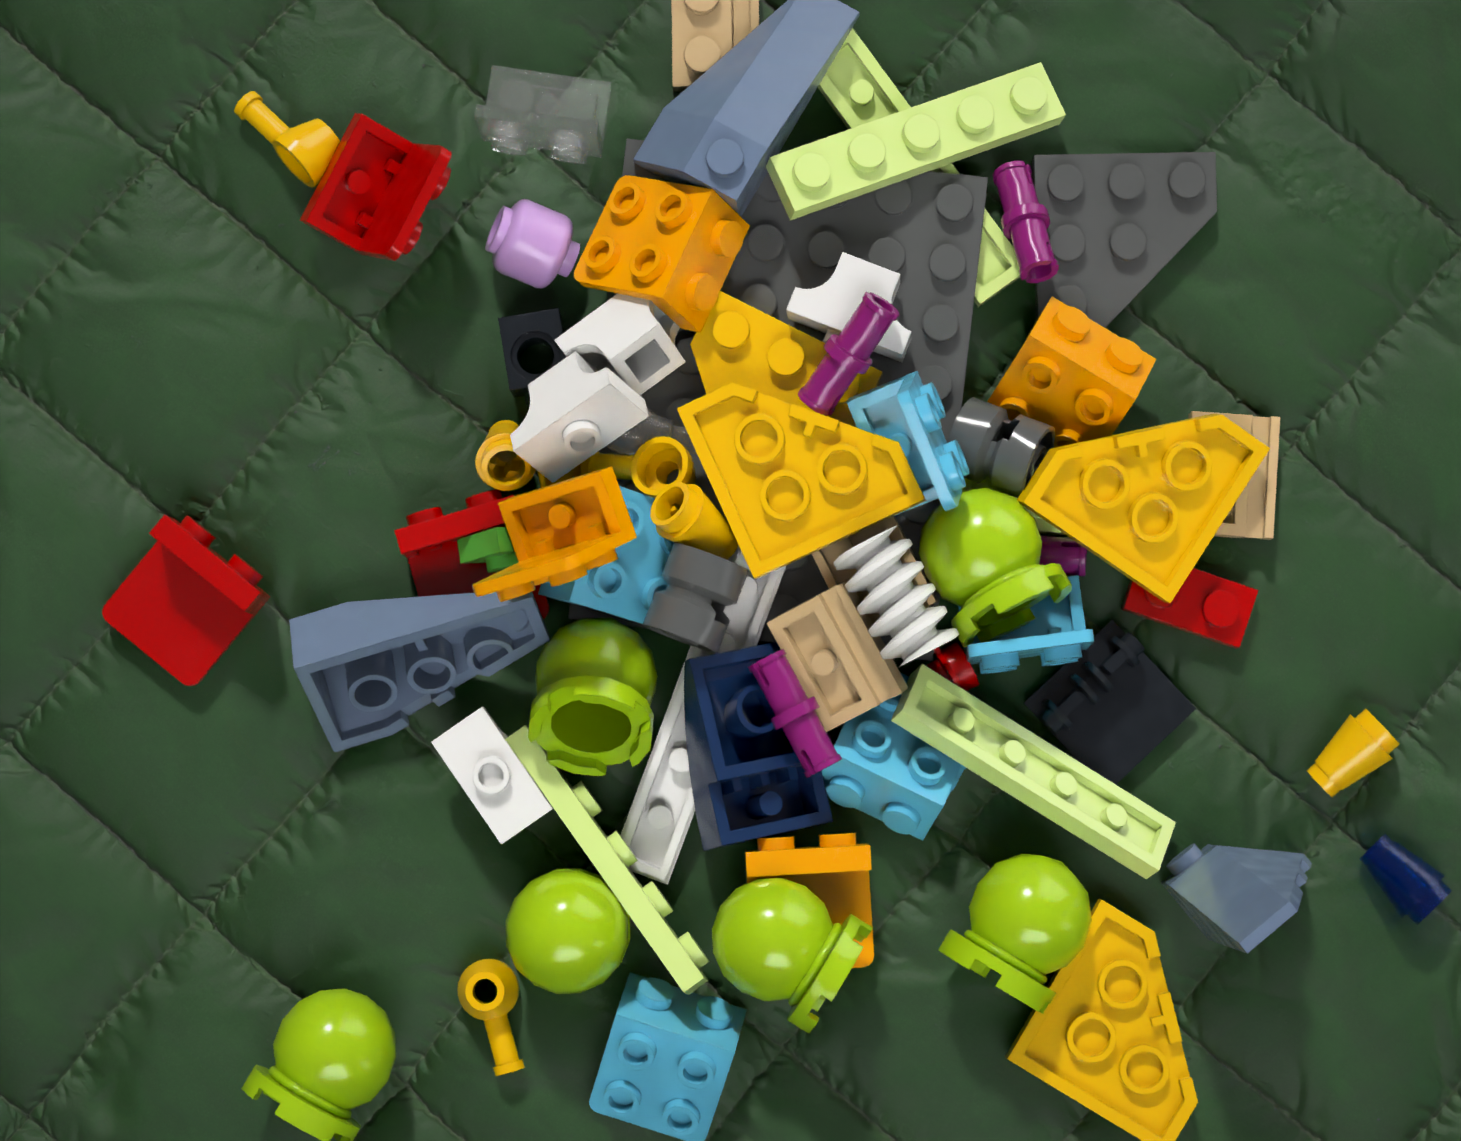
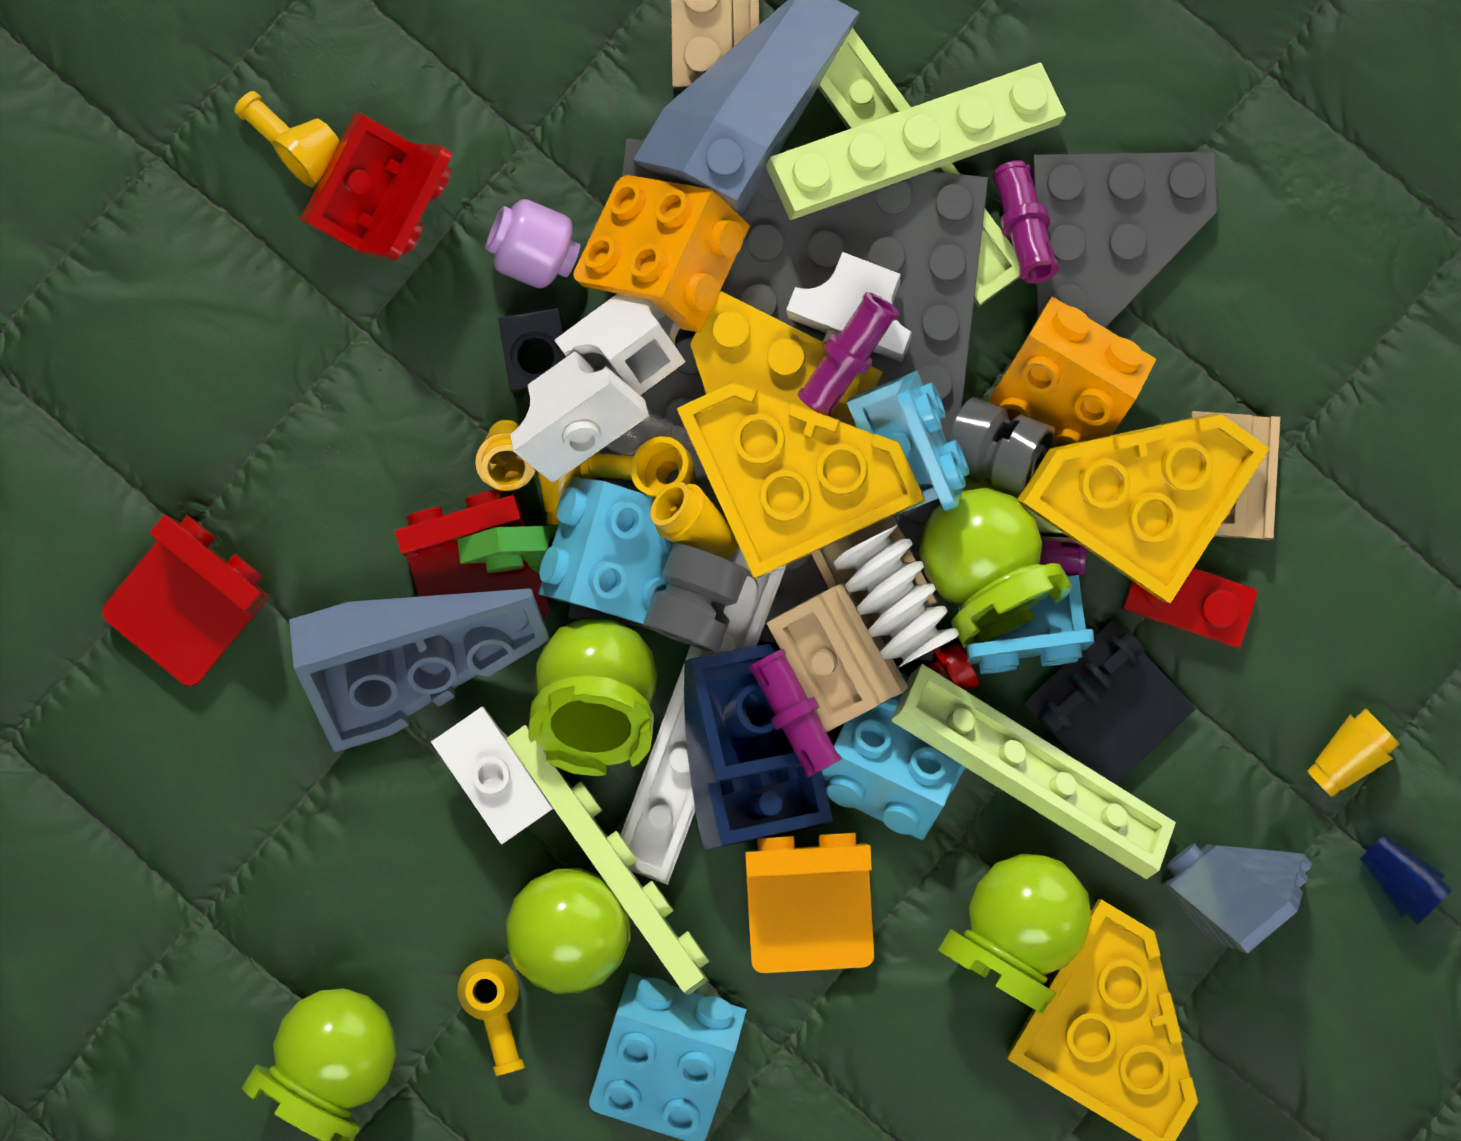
(544, 114): clear bracket -> none
(561, 533): light orange bracket -> none
(782, 945): lime tile -> none

